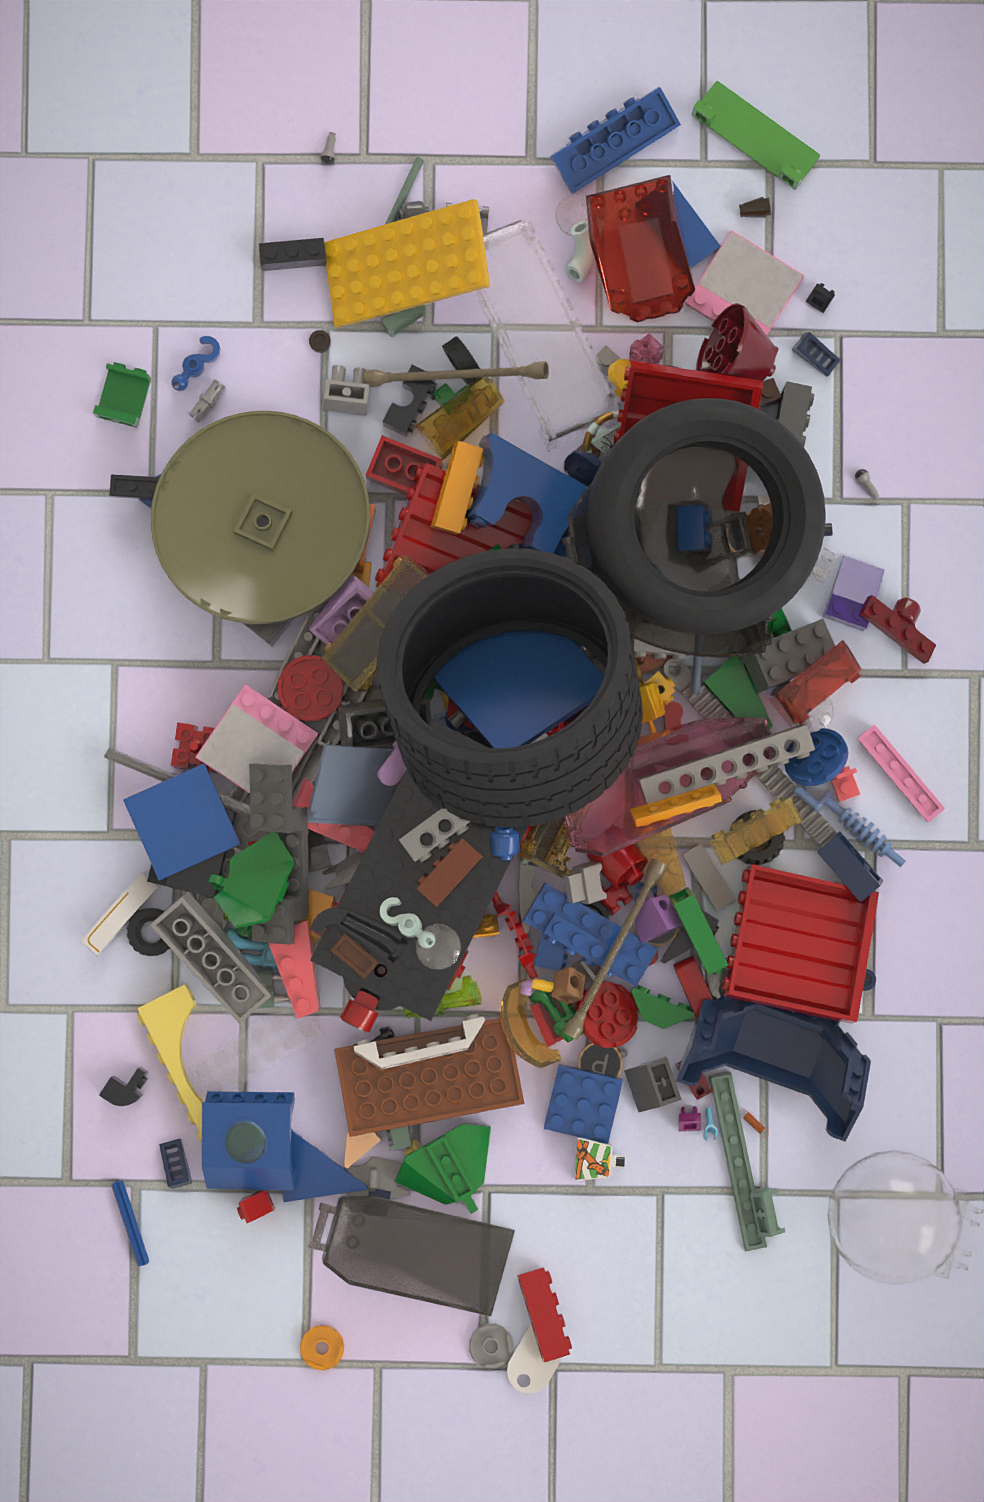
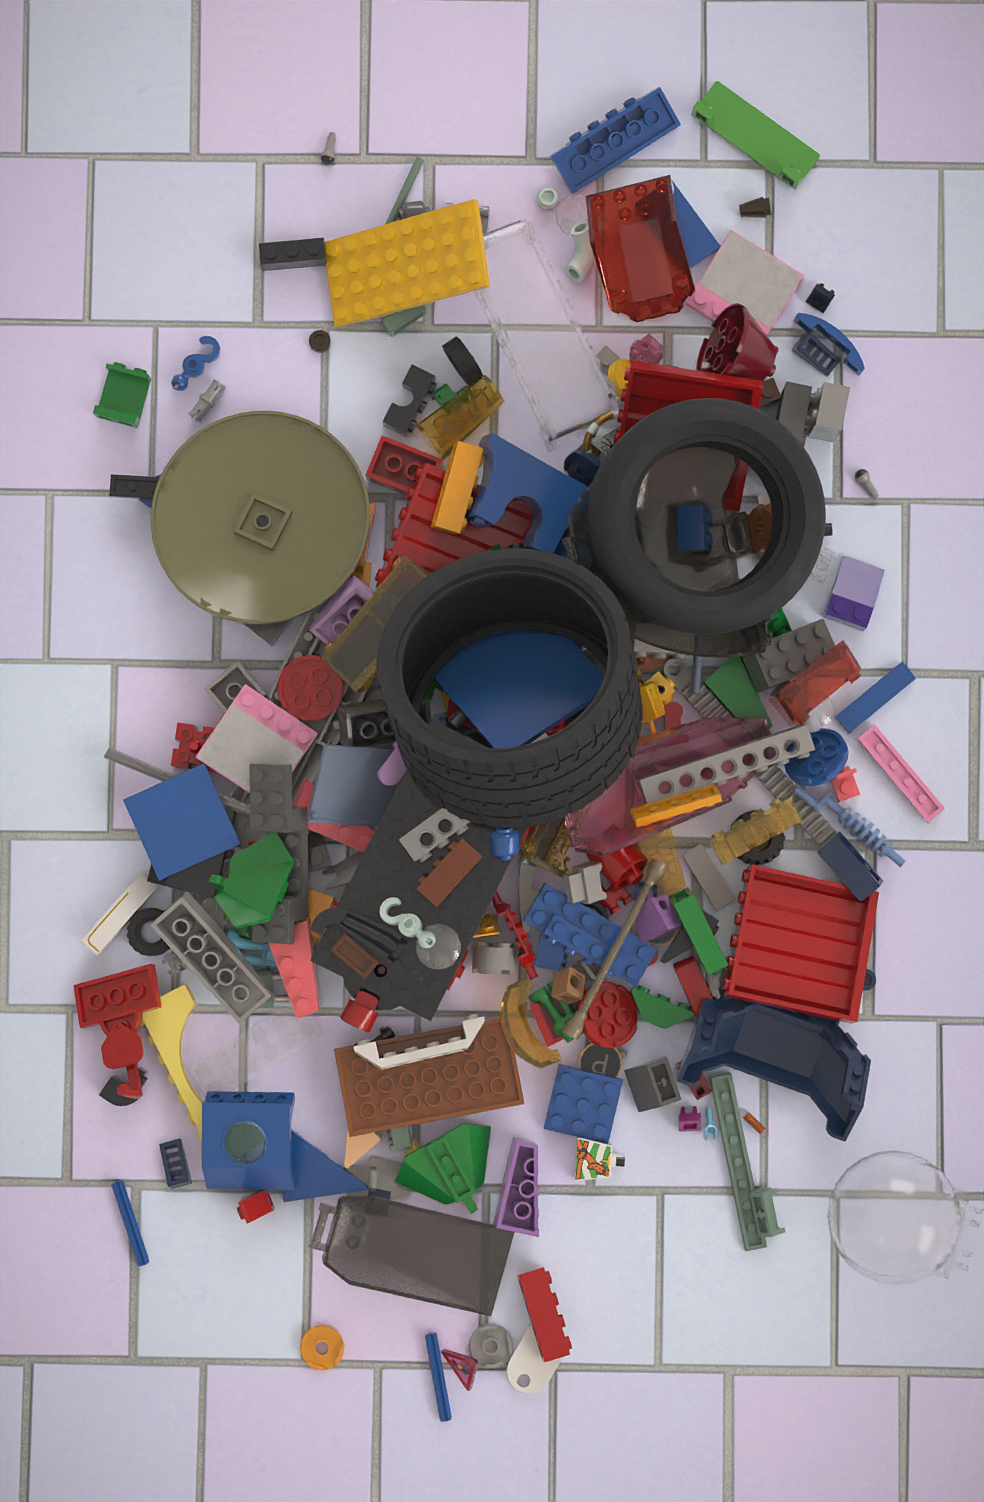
(118, 1006): none -> red plate
(174, 962): none -> clear tile
(228, 685): none -> light grey brick
(346, 396): light grey brick -> none
(438, 1377): none -> blue axle
(463, 1366): none -> piece
(466, 996): clear neon green piece -> none
(494, 959): none -> light grey brick
(519, 1192): none -> medium lavender wedge
(535, 370): dark tan hose -> none
(538, 984): arm -> none
(547, 198): none -> light aqua plate
(810, 322): none -> blue slope
(828, 412): none -> light grey brick
(875, 697): none -> blue tile
(899, 625): dark red plate -> none

